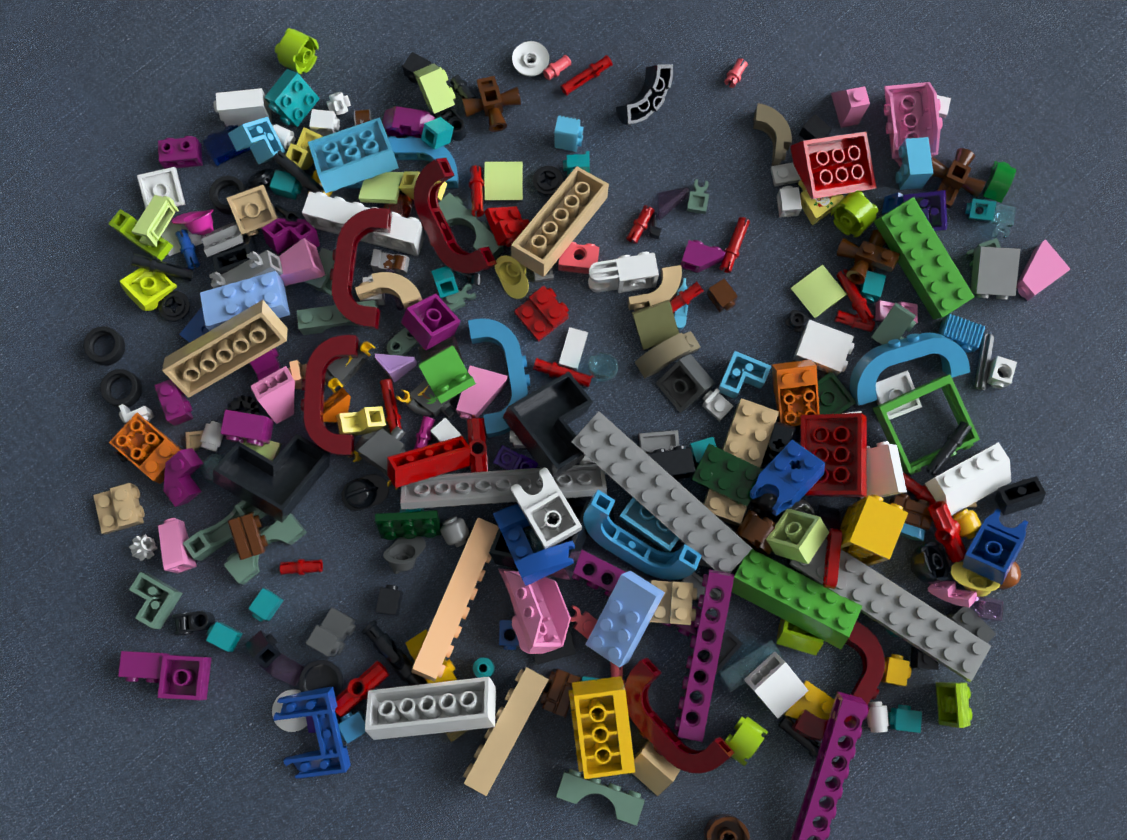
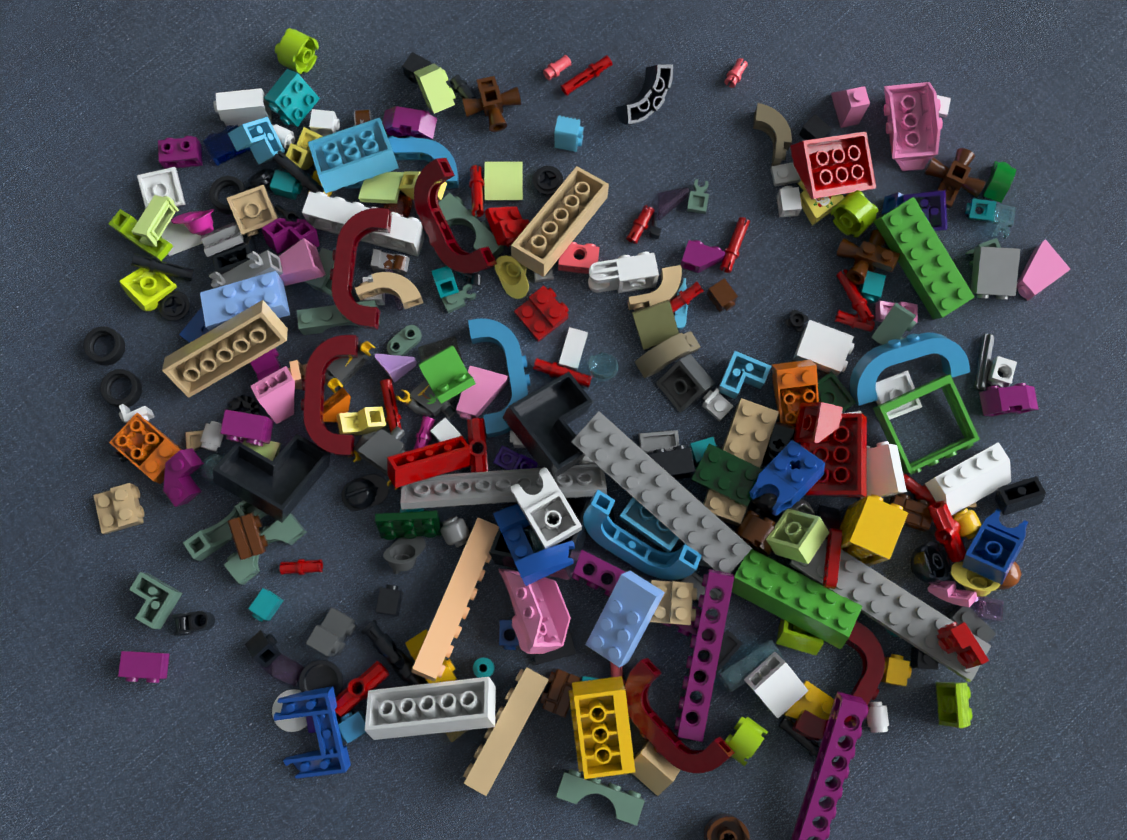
(143, 547): white gear -> none
(174, 403): magenta brick -> none
(174, 553): bright pink slope -> none
(184, 677): magenta brick -> none
(187, 249): blue pin -> none
(223, 636): teal brick -> none
(338, 103): white gear -> none
(430, 321): magenta brick -> none
(437, 133): teal brick -> none
(450, 115): black piece -> none
(530, 51): white dish -> none
(579, 160): teal brick -> none
(584, 623): coral plate -> none
(816, 421): none -> red slope
(818, 291): yellowish green slope -> none
(905, 719): teal brick -> none
(912, 532): dark azure beam -> none
(916, 163): medium azure brick -> none
(953, 441): black pin -> none
(961, 640): none -> red plate
(962, 331): dark azure brick -> none
(1004, 400): none -> magenta brick

